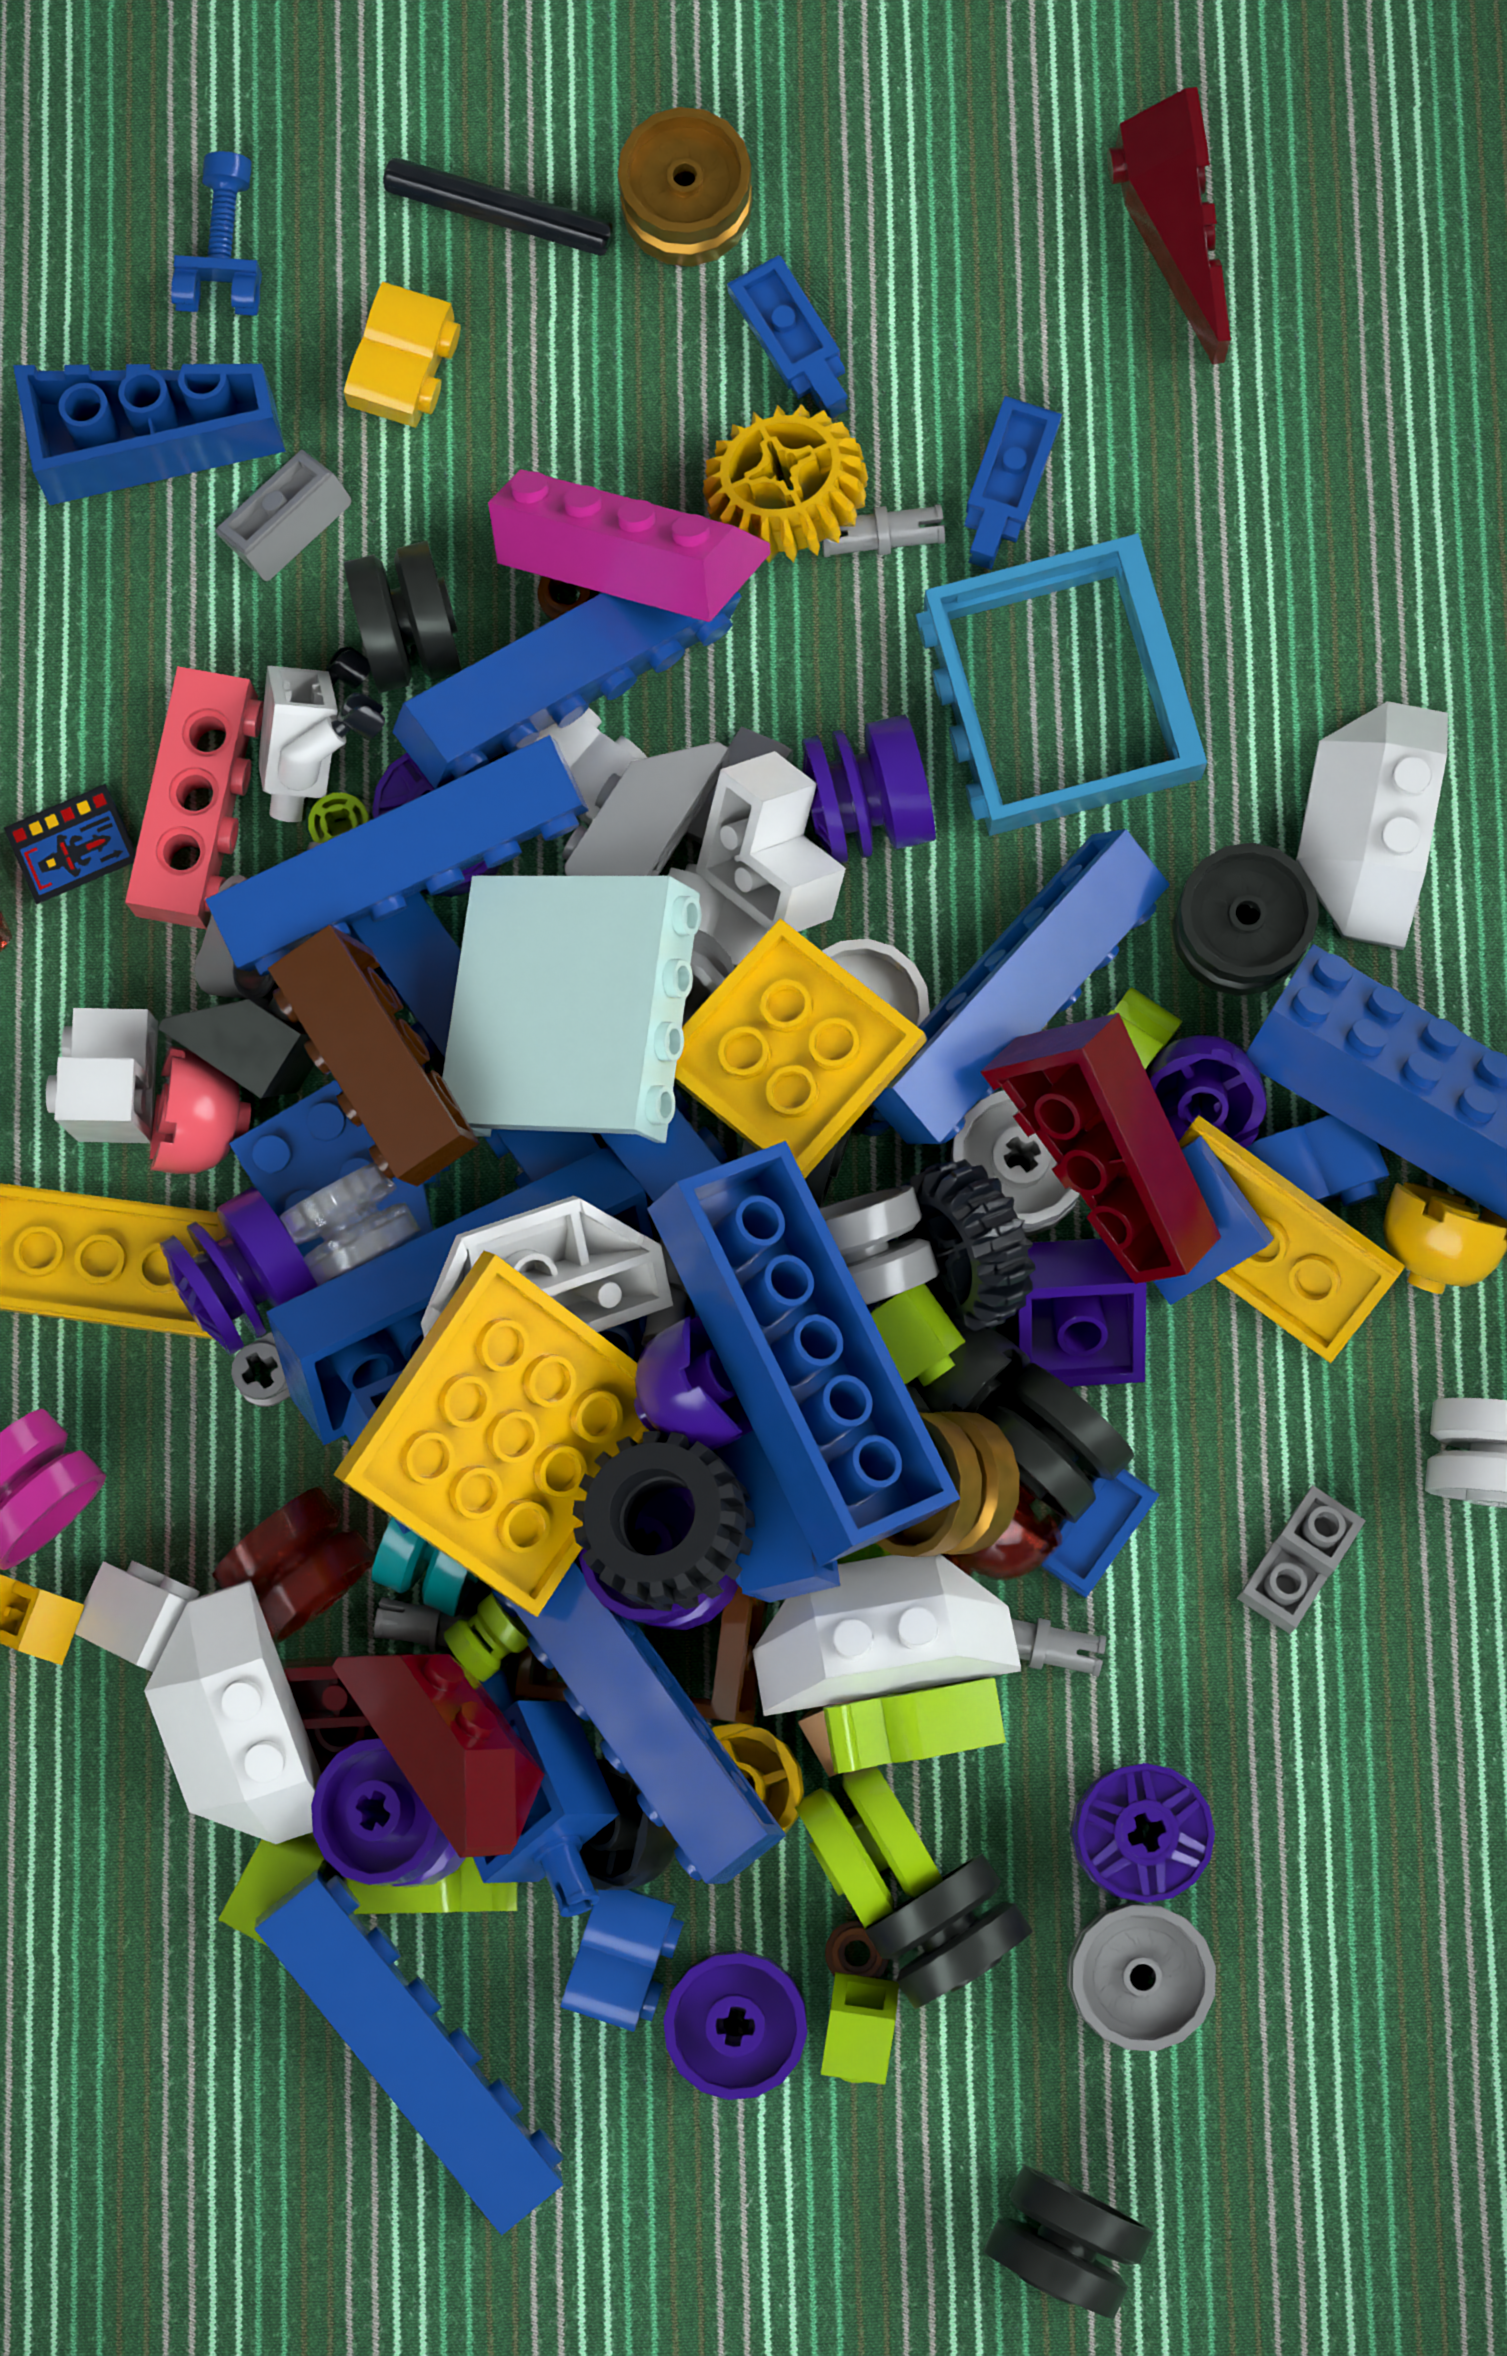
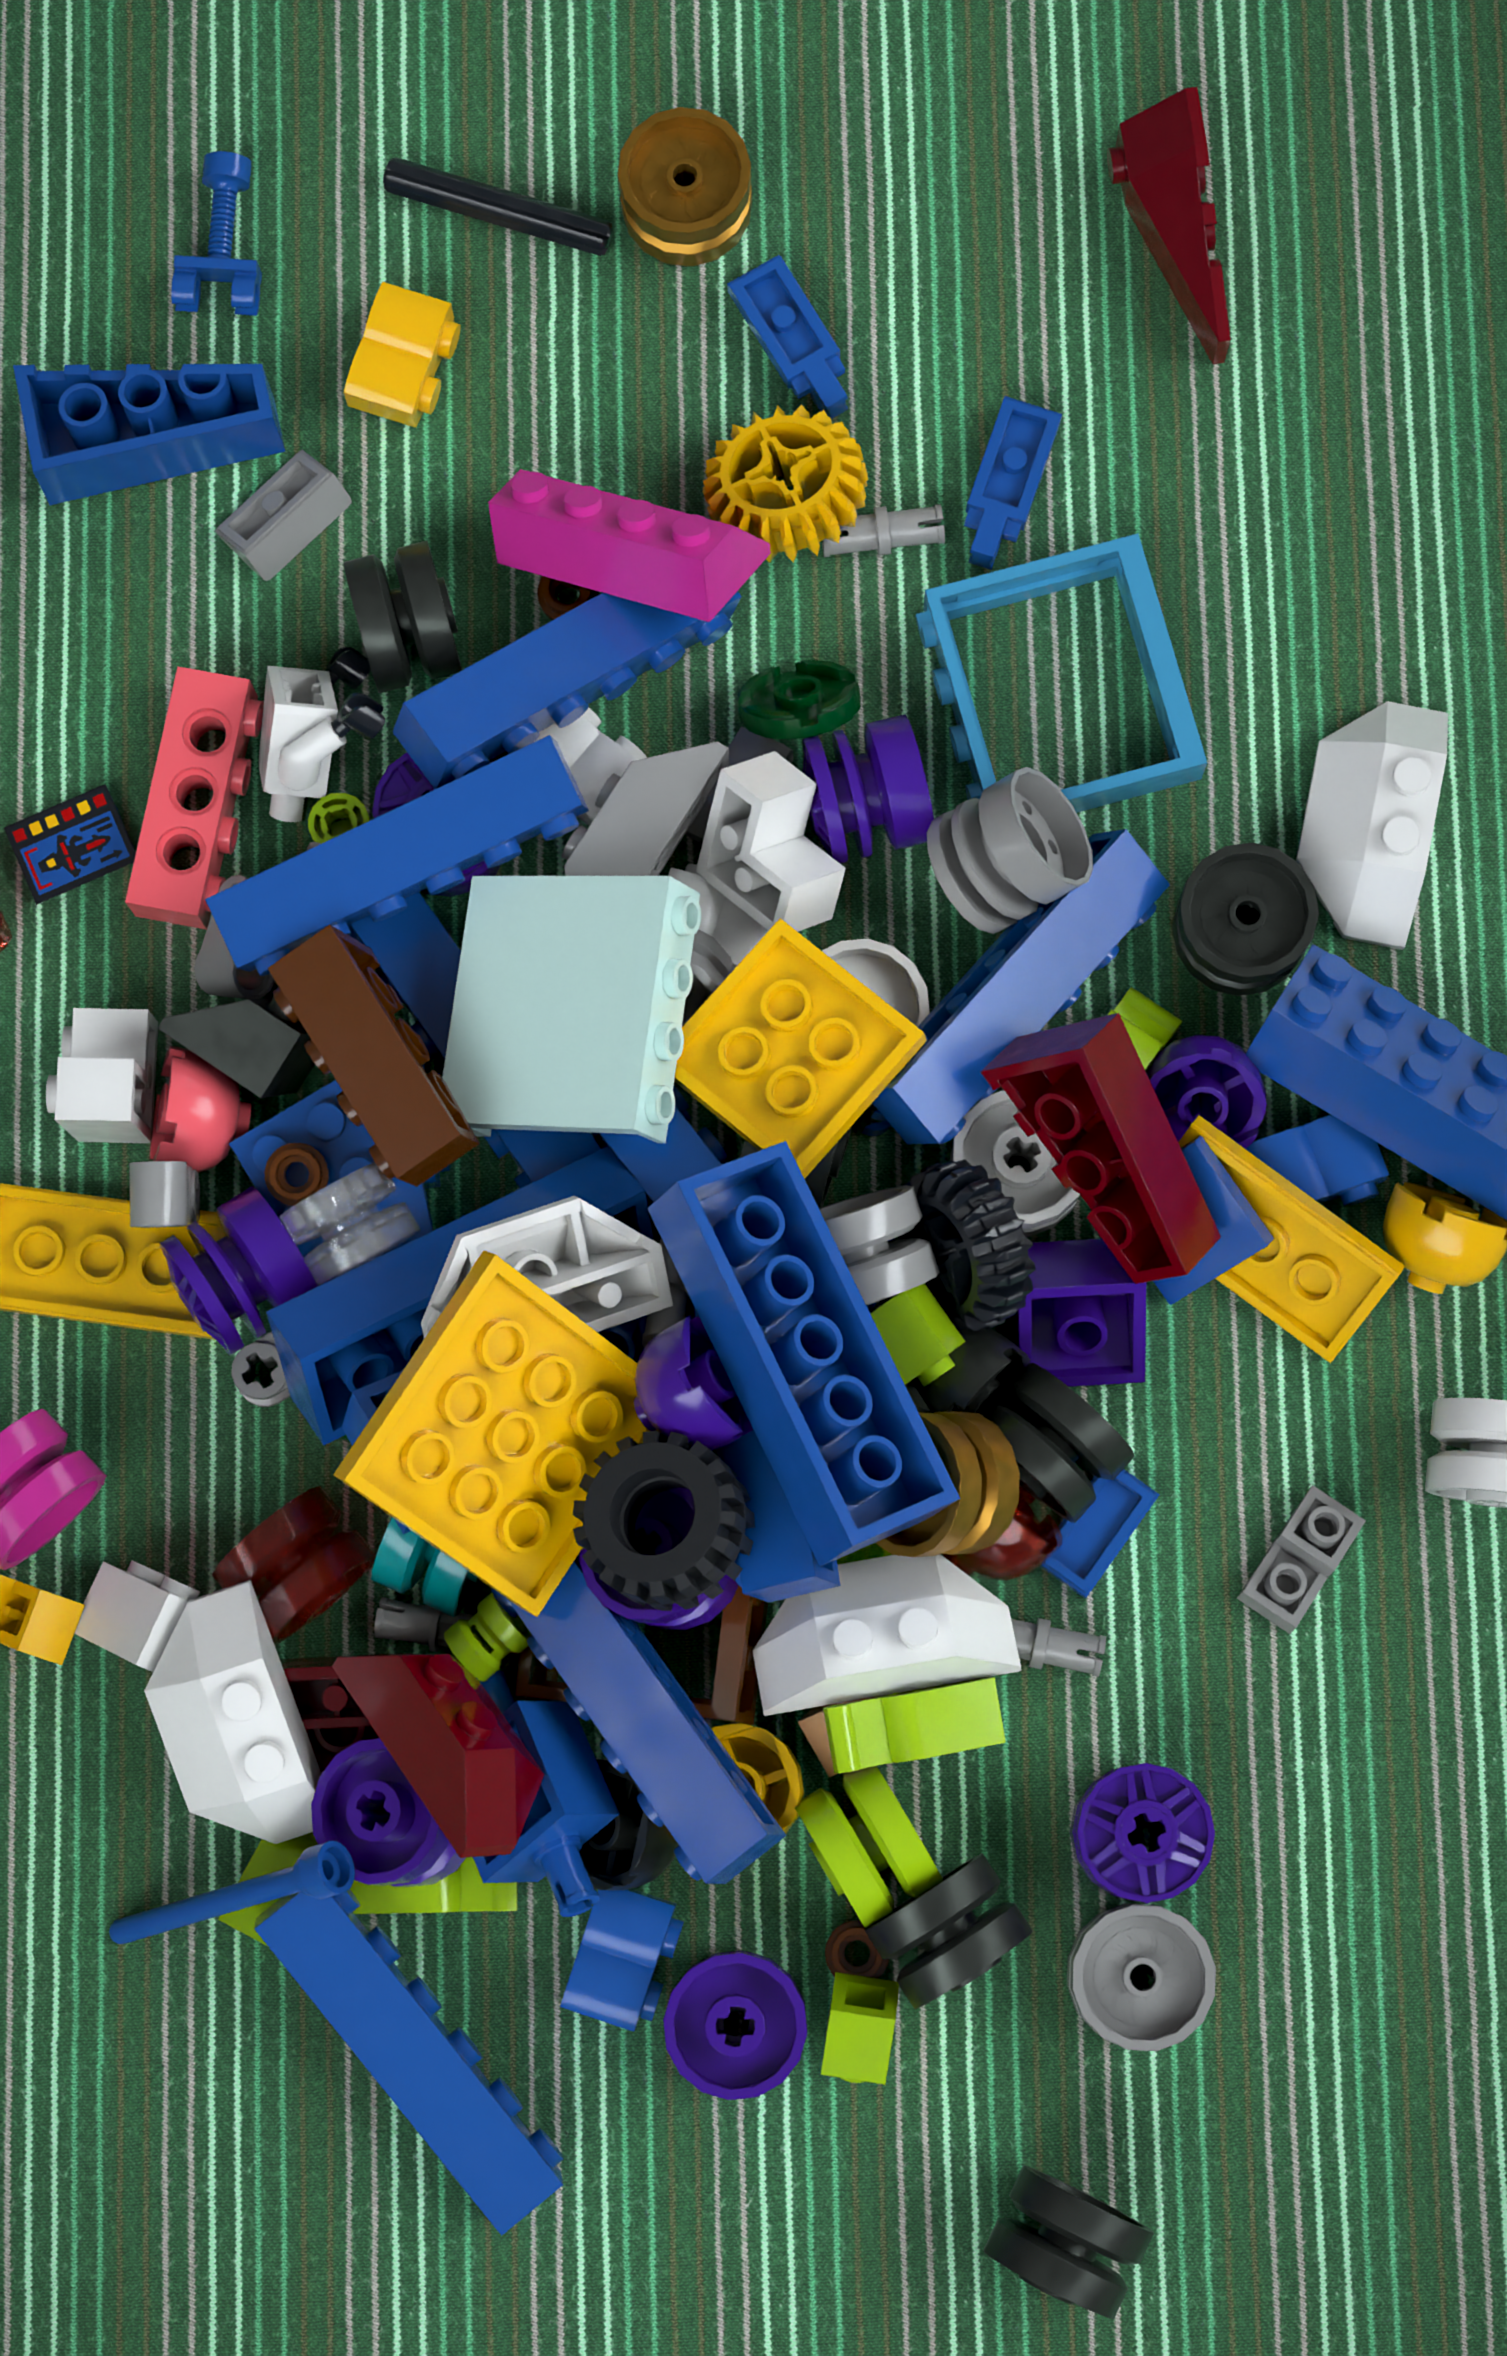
(163, 1194): none -> light grey piece
(280, 1161): none -> reddish brown plate
(319, 1873): none -> blue piece
(799, 702): none -> dark green tile
(1009, 850): none -> light grey wheel

